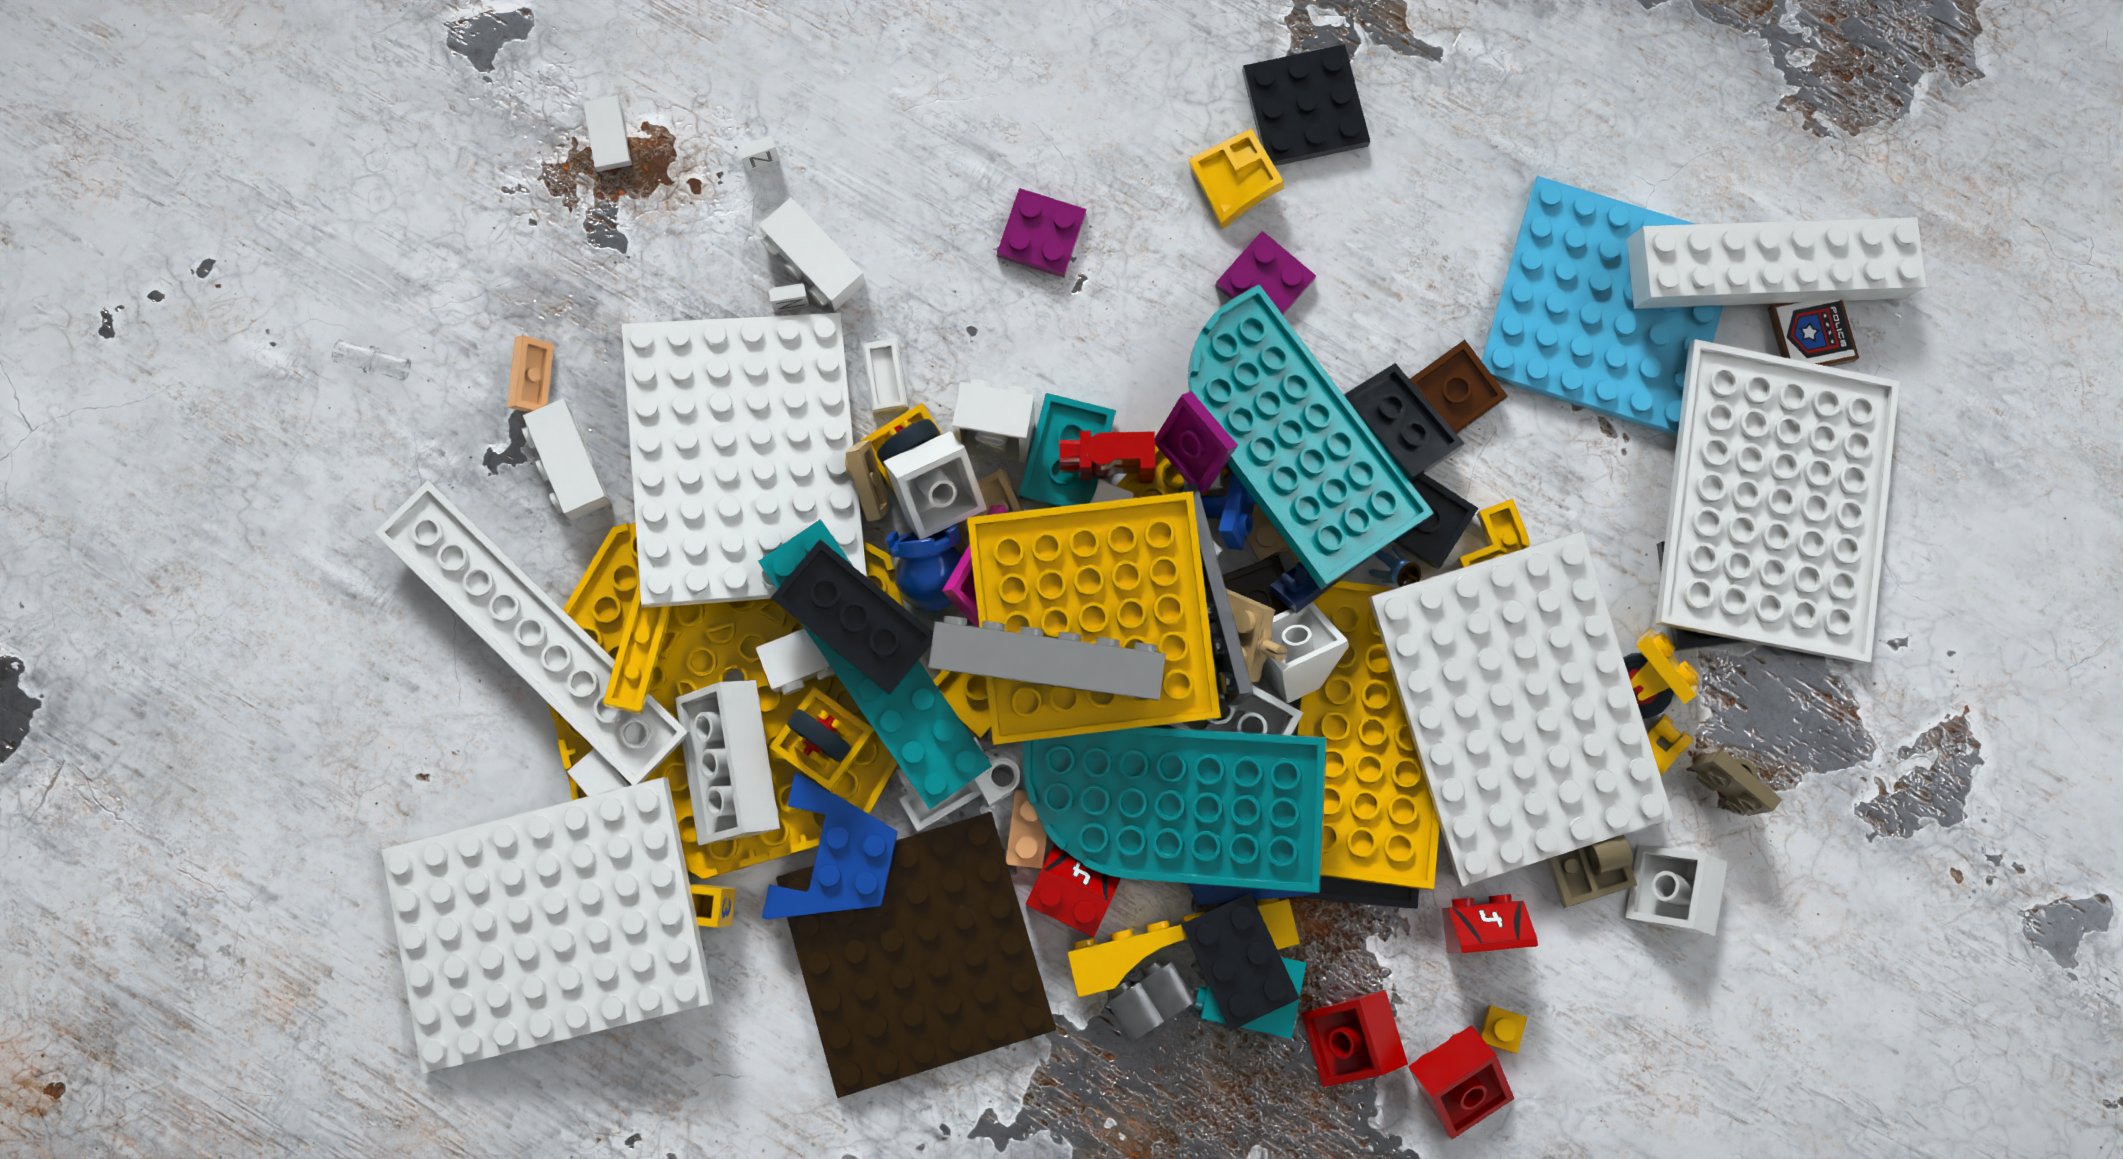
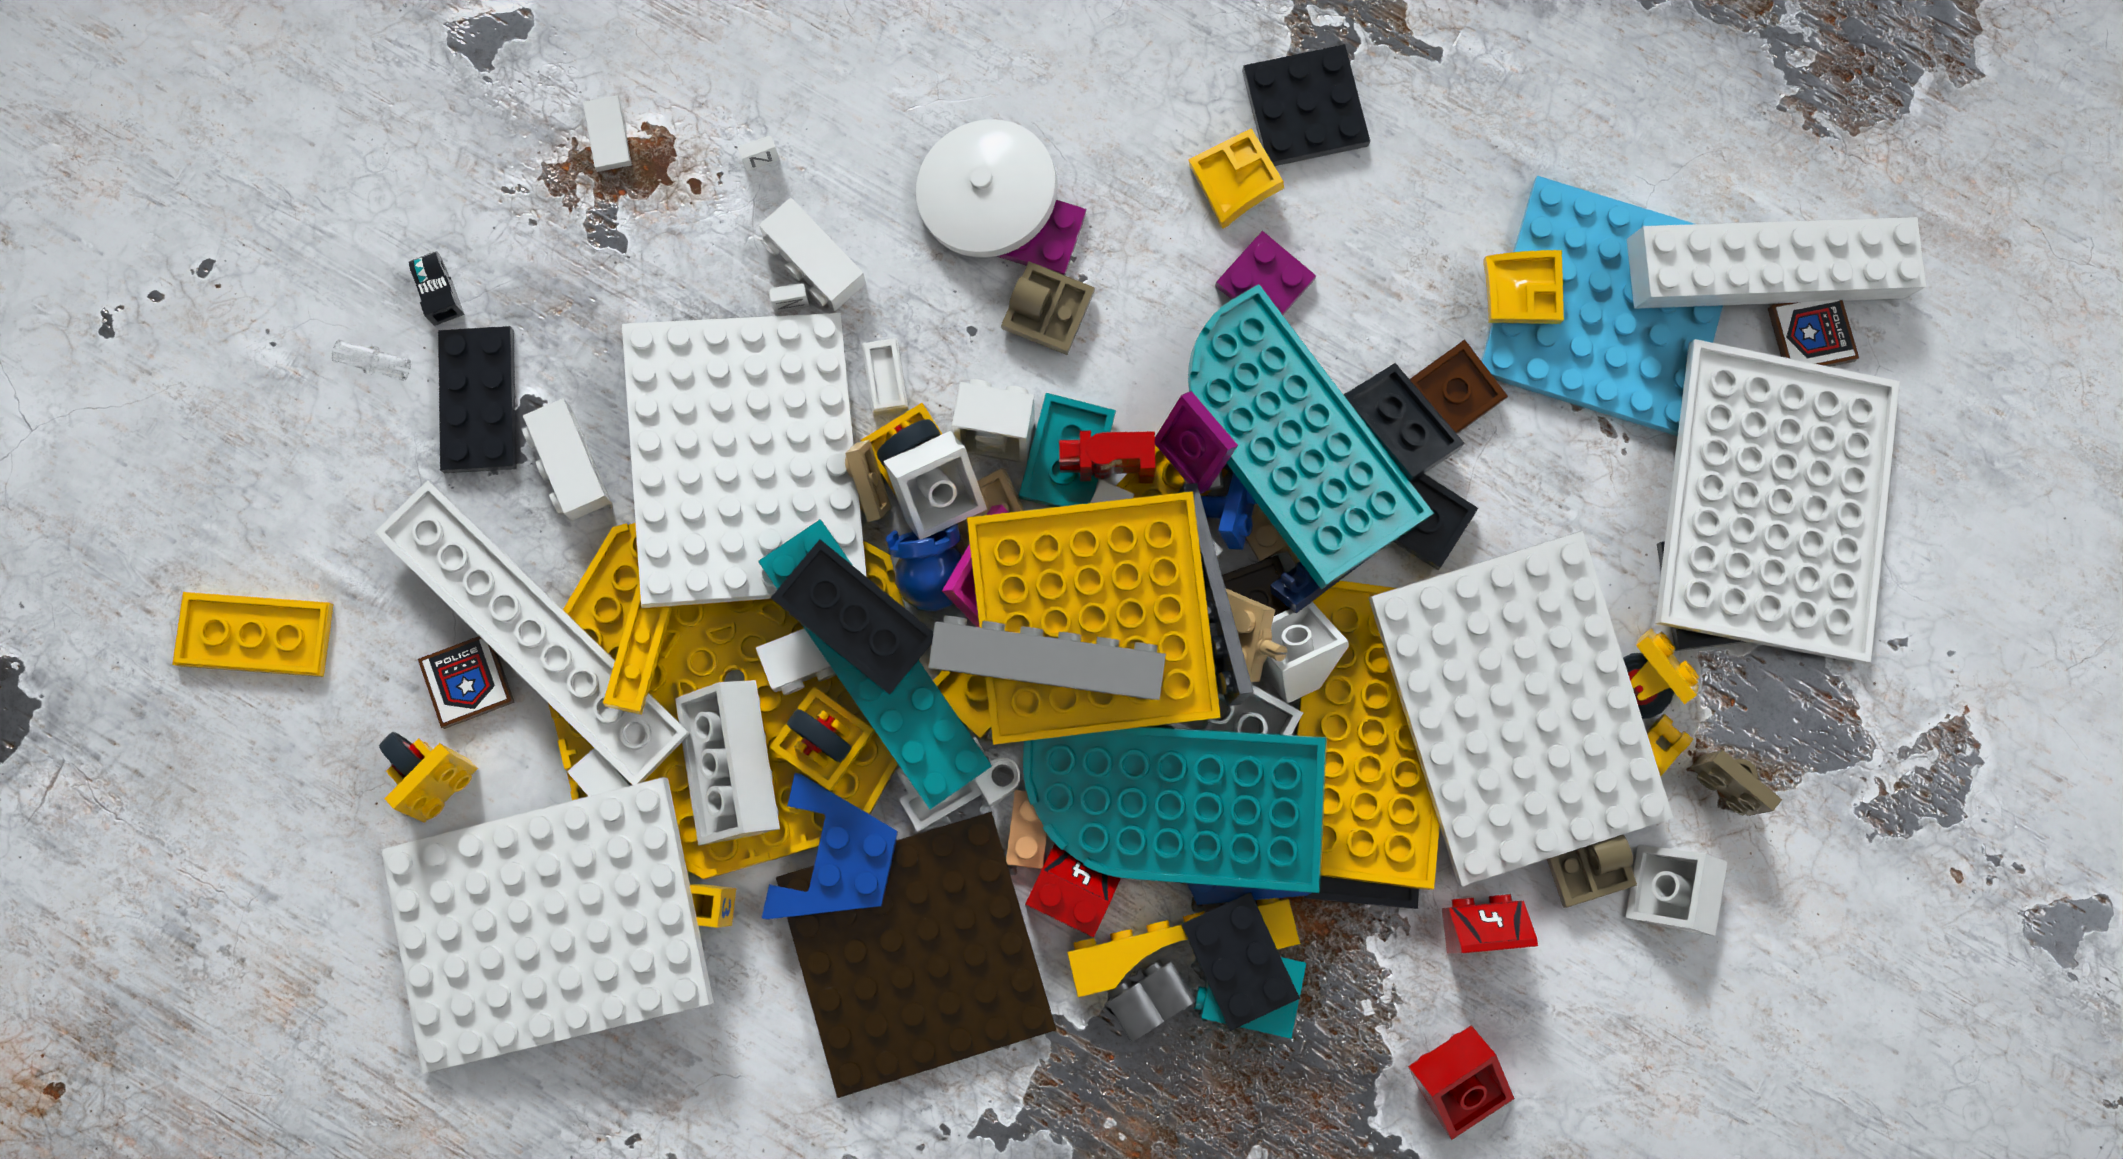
(253, 634): none -> yellow tile
(423, 775): none -> yellow plate
(435, 289): none -> black leg
(465, 681): none -> tile
(477, 399): none -> black plate
(530, 374): light nougat plate -> none
(986, 188): none -> white dish
(1047, 307): none -> dark tan plate
(1354, 1039): red slope -> none
(1401, 572): flat silver piece -> none
(1503, 532): yellow plate -> none
(1503, 1029): yellow plate -> none
(1525, 287): none -> yellow plate

